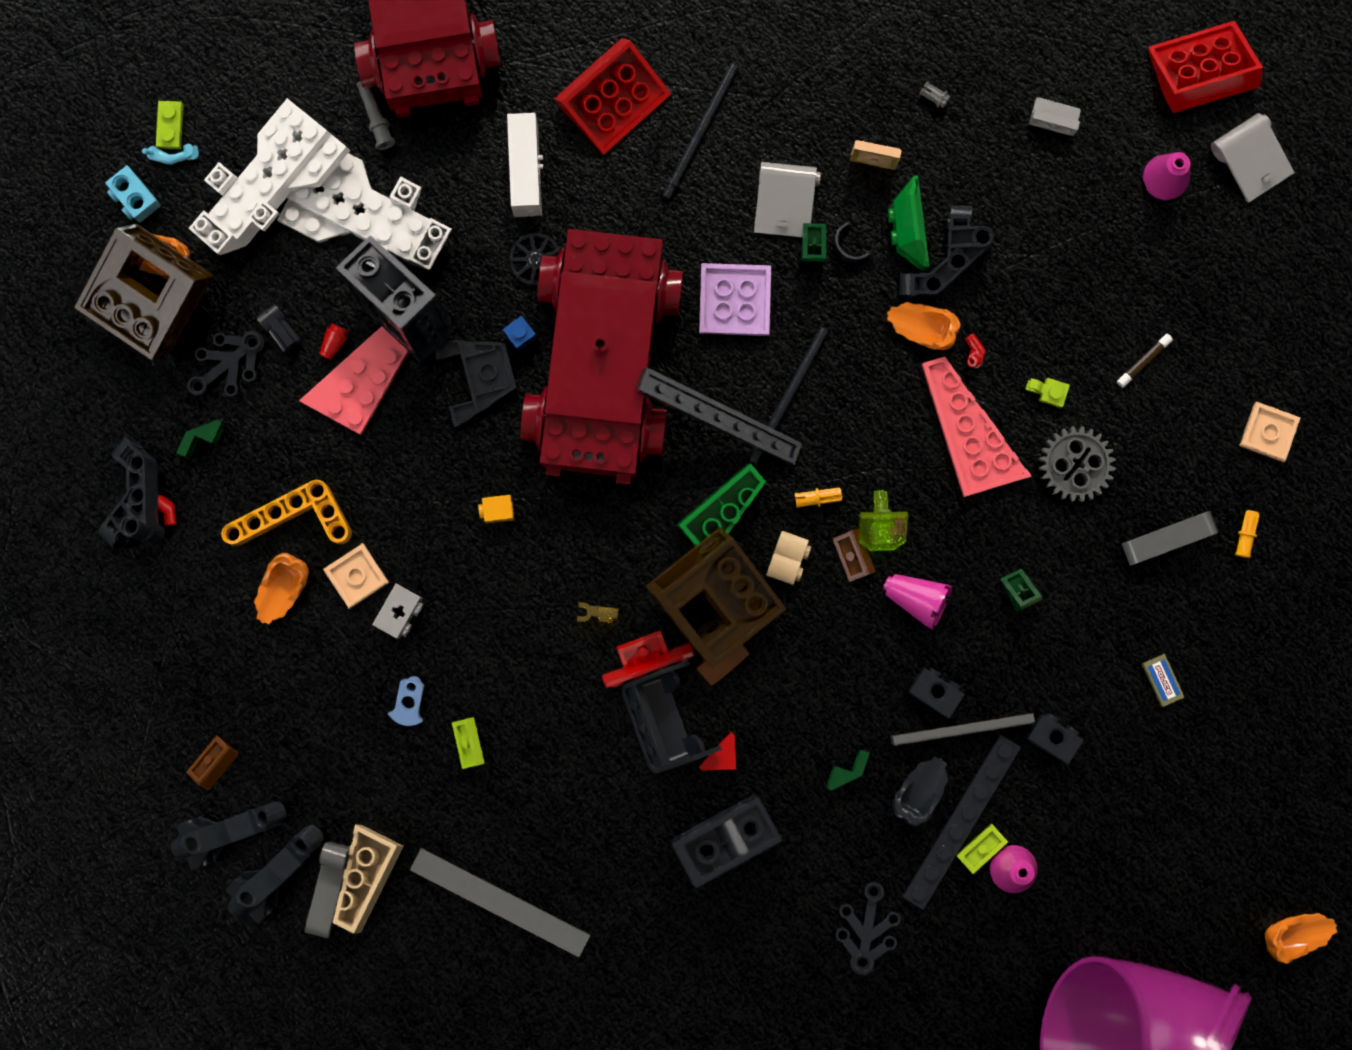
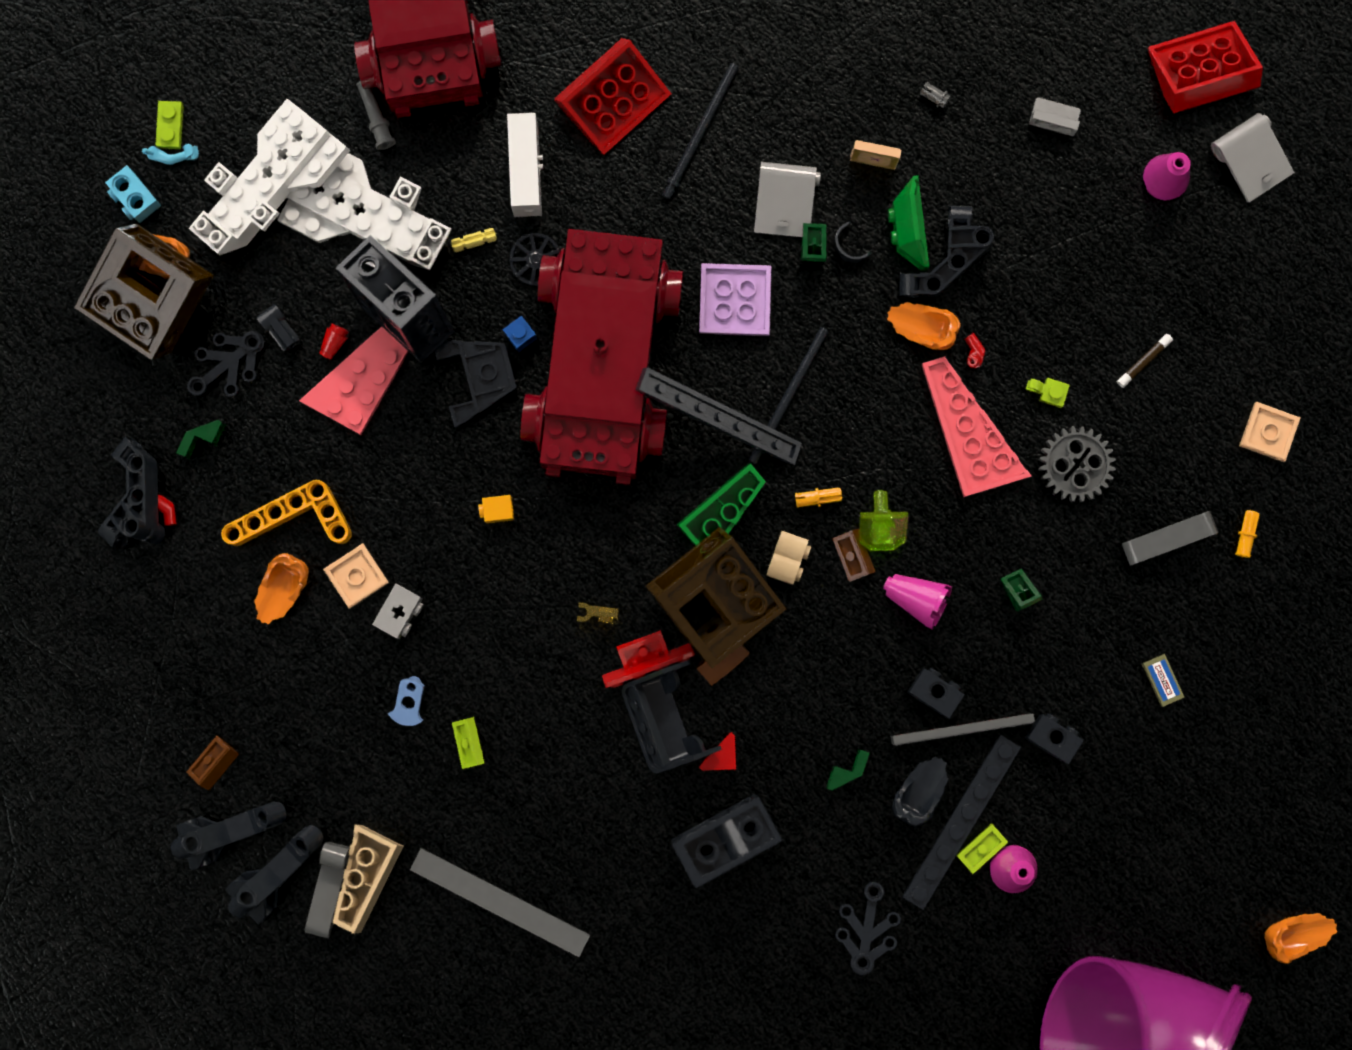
(473, 240): none -> light yellow axle

